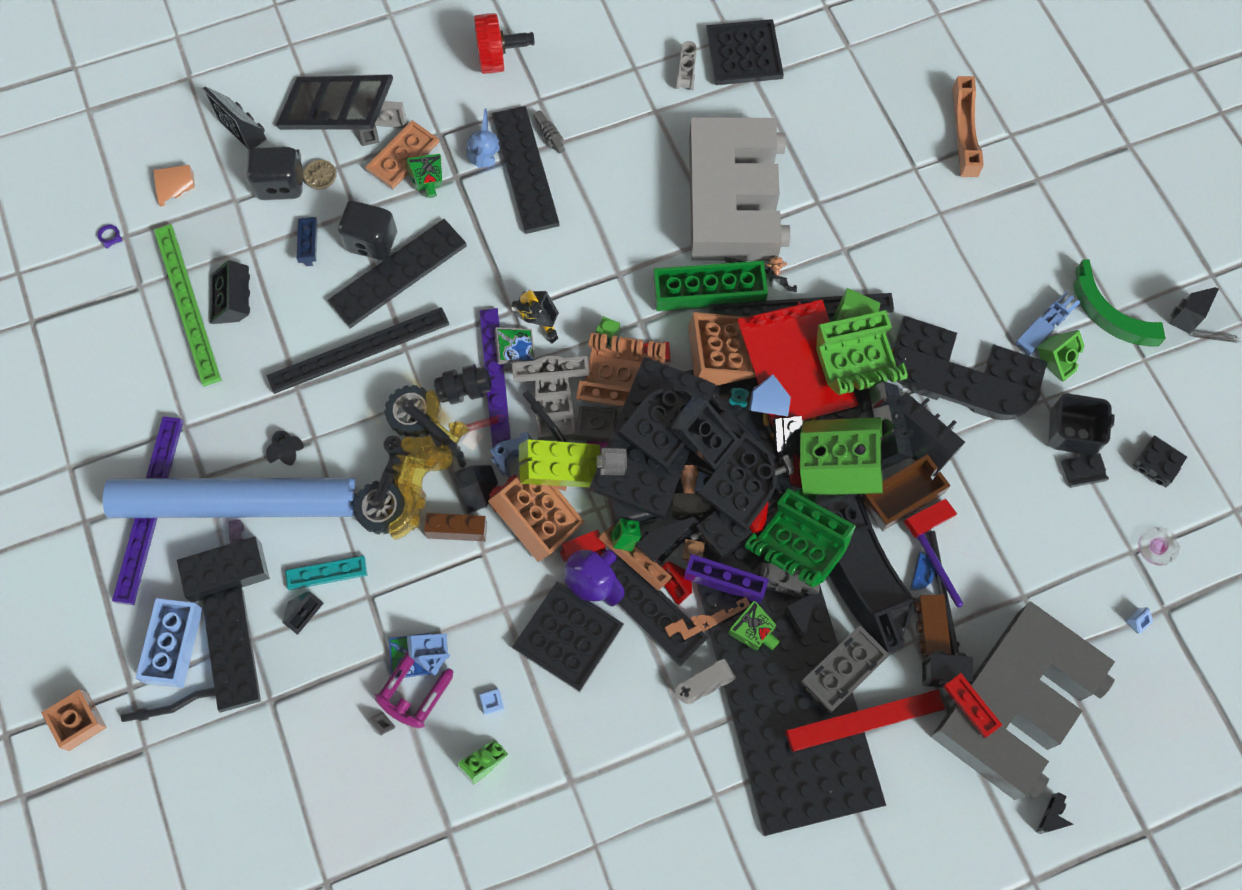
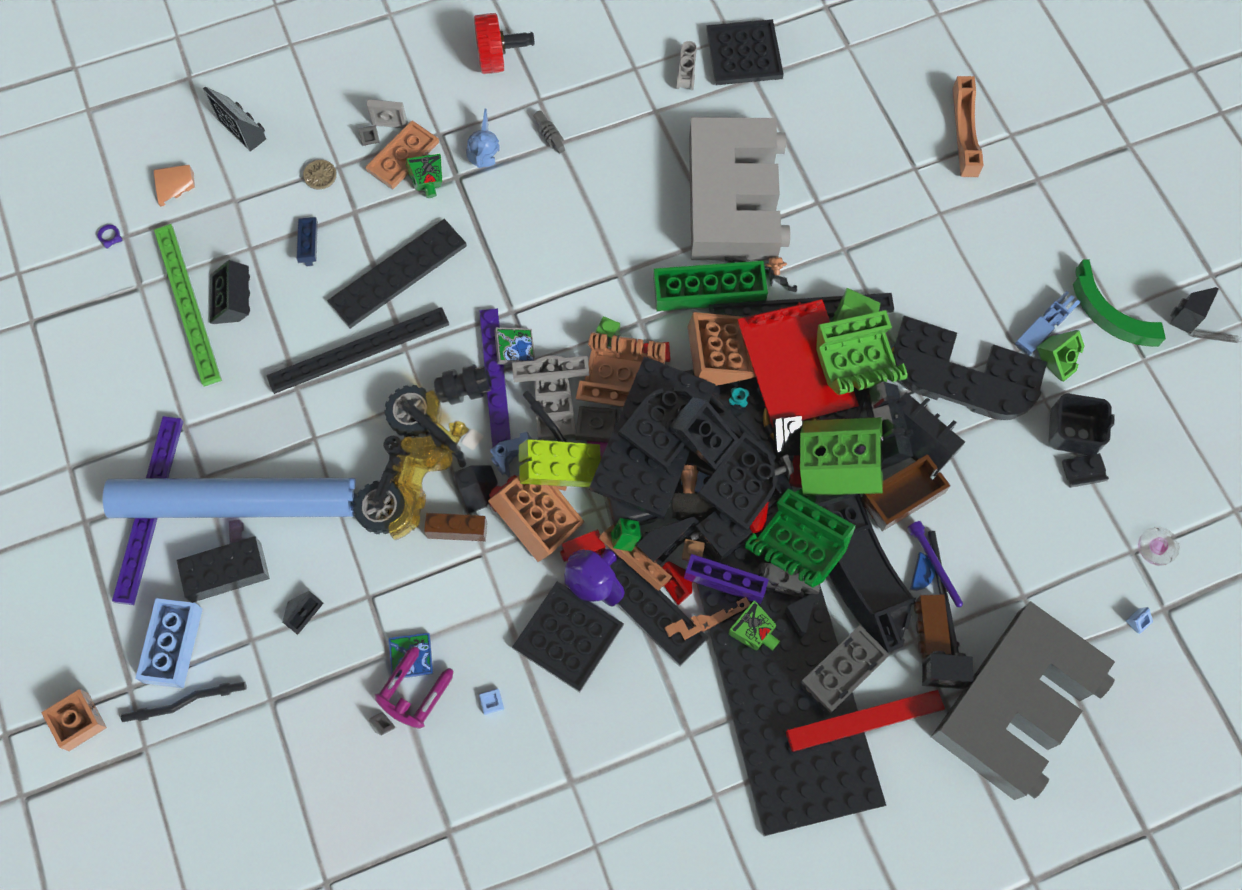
(230, 650): black plate -> none
(275, 173): black piece -> none
(284, 451): black plate -> none
(326, 572): teal tile -> none
(335, 102): door -> none
(367, 230): black piece -> none
(428, 651): medium blue slope -> none
(482, 761): bright green slope -> none
(483, 421): piece -> none
(525, 170): black plate -> none
(538, 309): torso -> none
(612, 461): clear brick -> none
(705, 682): light grey piece -> none
(770, 397): medium blue slope -> none
(930, 518): red tile -> none
(972, 705): red plate -> none
(1051, 819): black slope -> none
(1160, 461): black plate -> none

